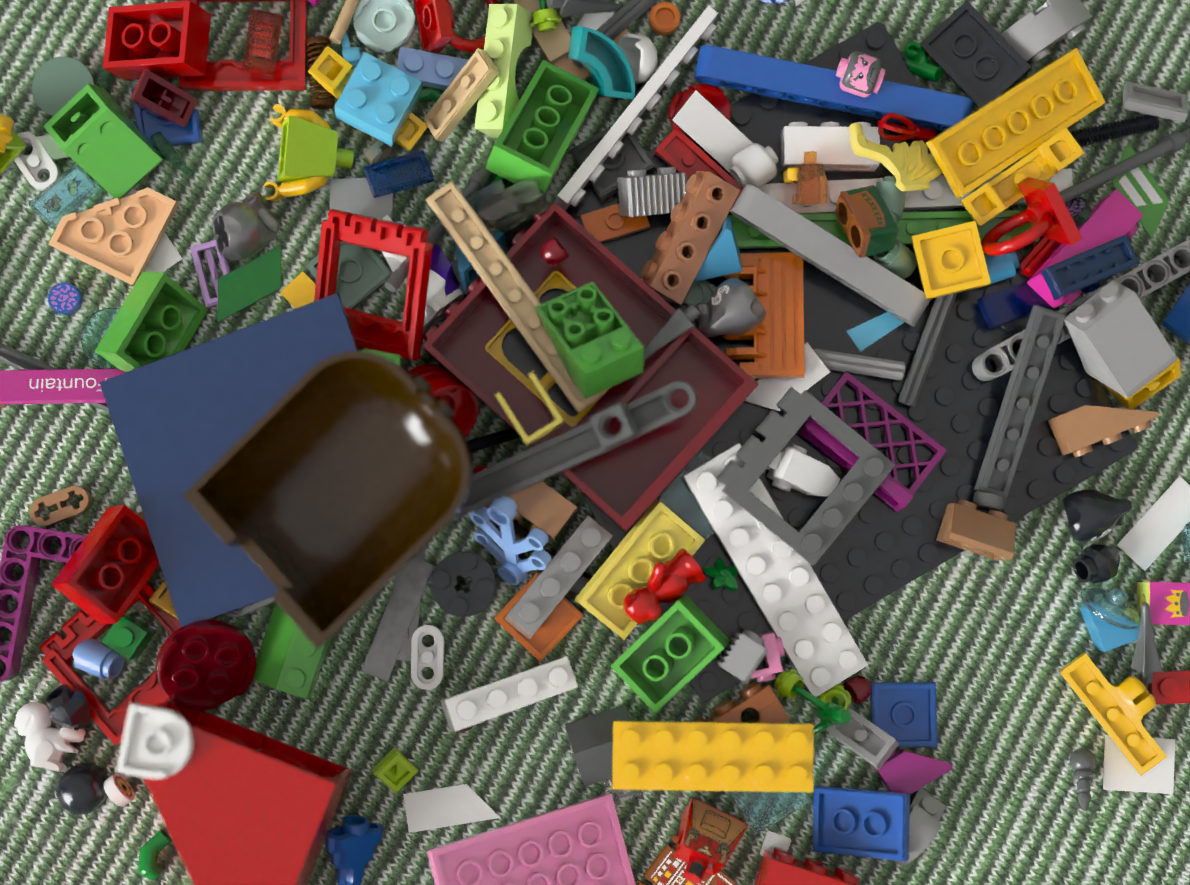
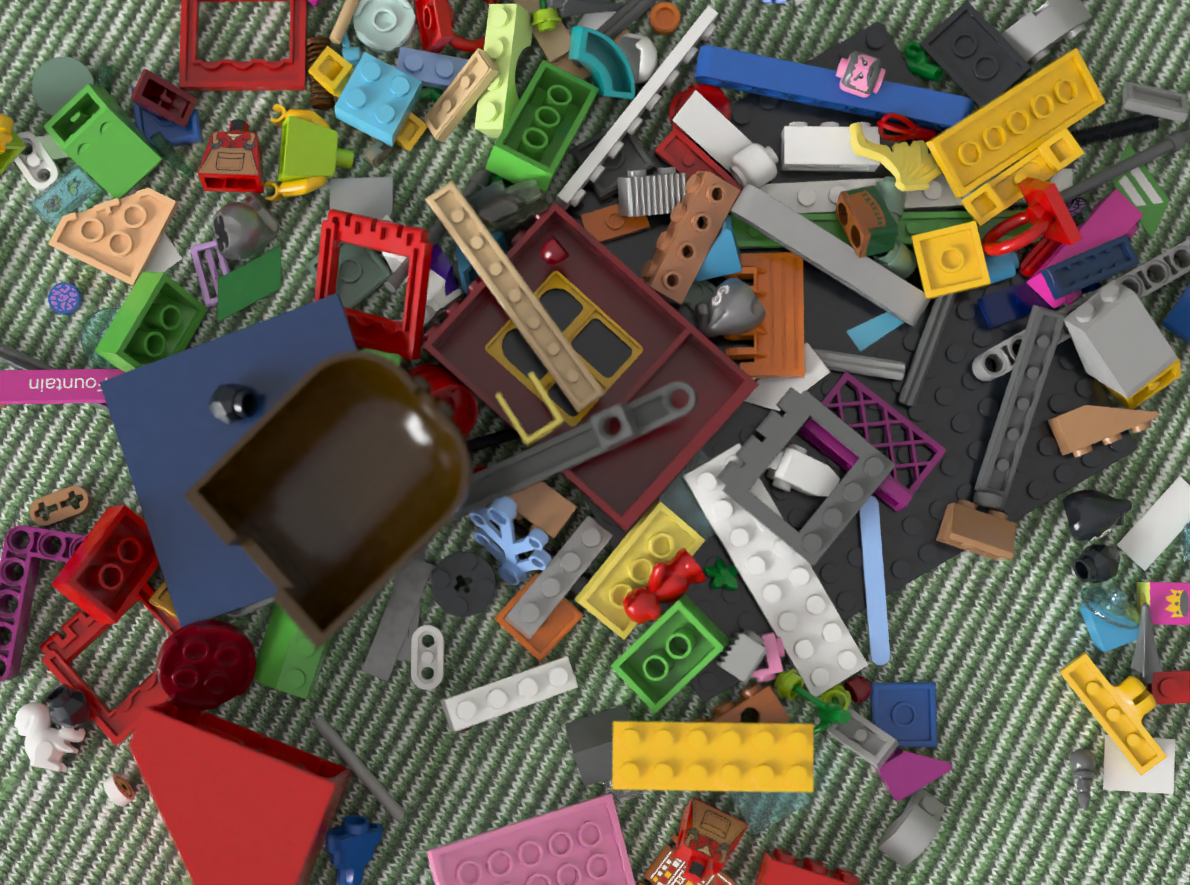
(82, 788): black hair -> none
(97, 659): medium blue brick -> none
(129, 637): green brick -> none
(148, 855): green arm -> none
(154, 742): white tile -> none
(157, 37): red brick -> none
(232, 403): none -> black rock
(233, 161): none -> torso
(262, 41): clear red slope -> none
(300, 291): yellow tile -> none
(358, 768): none -> light grey bar
(395, 770): lime tile -> none
(398, 173): clear blue tile -> none
(445, 808): white sticker -> none
(591, 339): bright green slope -> none
(675, 327): dark grey piece -> none
(775, 840): white sticker -> none
(810, 181): clear orange piece -> none
(861, 823): blue tile -> none
(874, 582): none -> light blue piece

